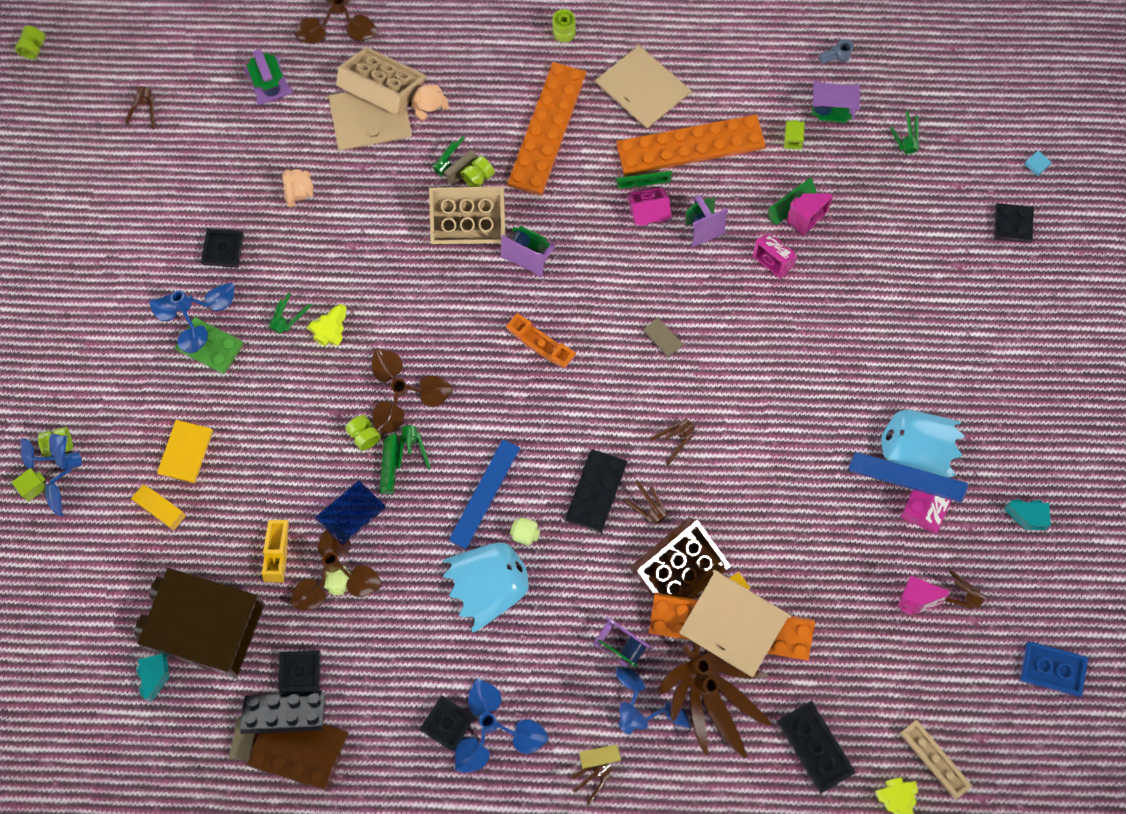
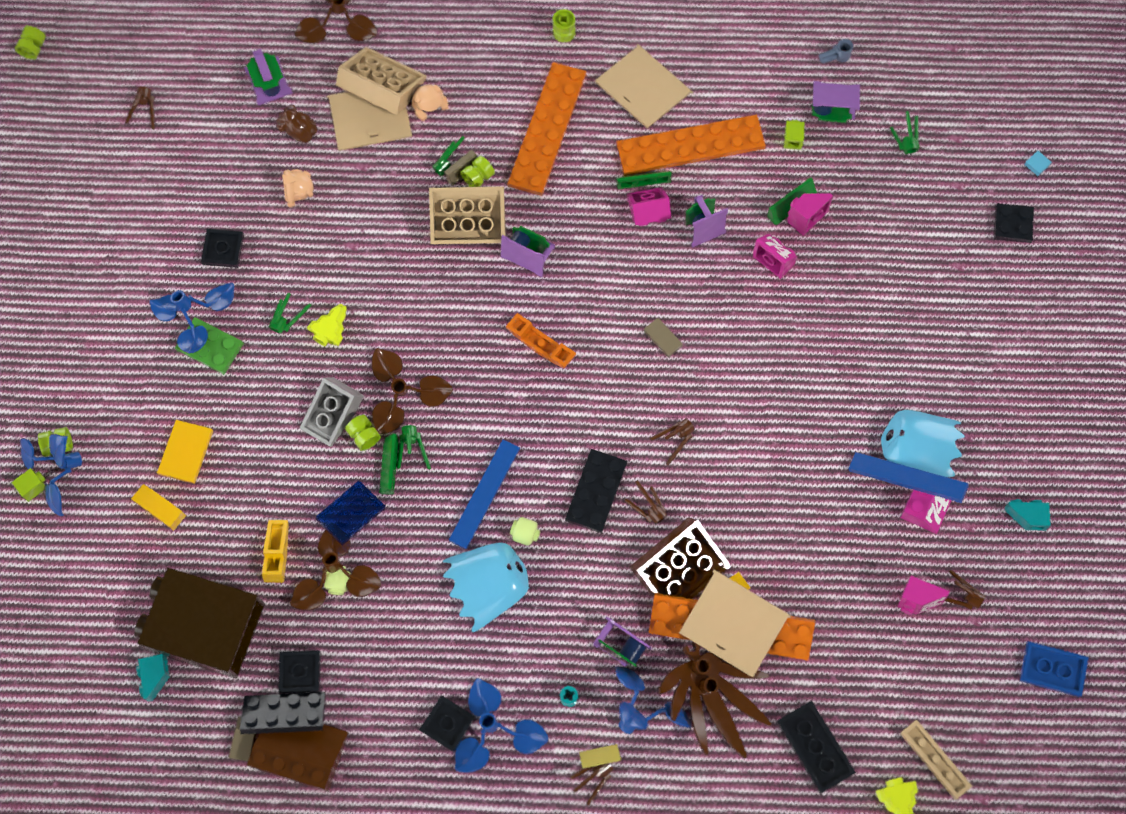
(296, 124): none -> reddish brown hair
(331, 410): none -> light grey slope
(571, 690): none -> teal bush

